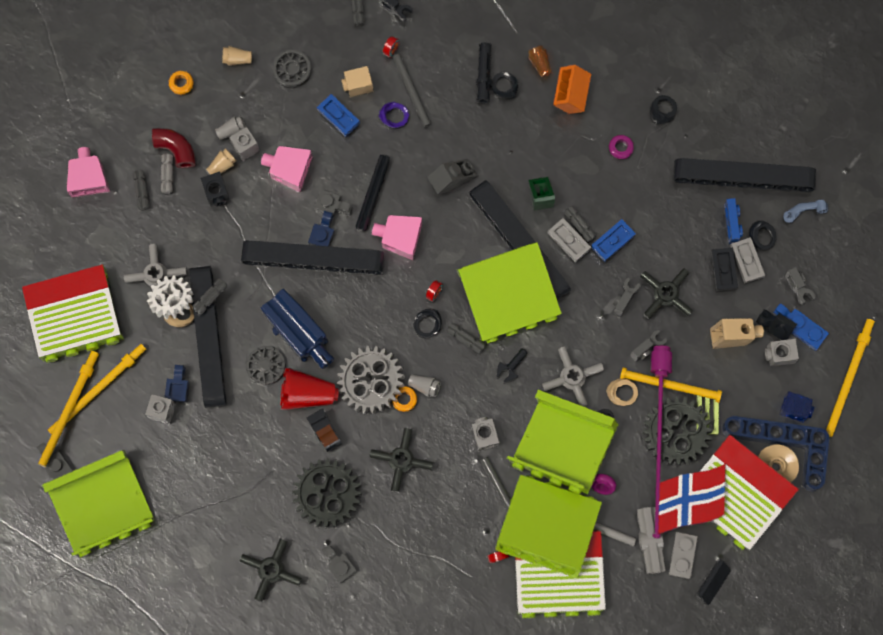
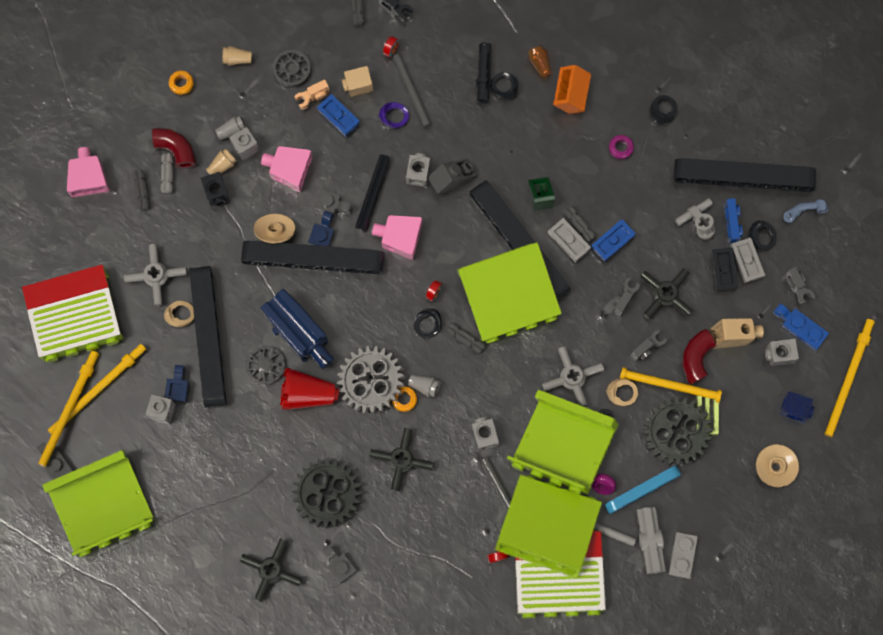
(170, 297): white gear -> none
(209, 296): dark grey axle -> none
(274, 228): none -> tan dish
(315, 92): none -> light nougat plate
(324, 430): leg -> none
(418, 178): none -> light grey brick
(511, 366): black bar -> none
(643, 489): none -> dark azure beam
(691, 496): flag -> none
(694, 355): none -> dark red cylinder
(703, 222): none -> light grey piece
(713, 582): black slope -> none
(752, 493): panel -> none
(779, 325): black plate -> none
(785, 439): dark blue beam -> none

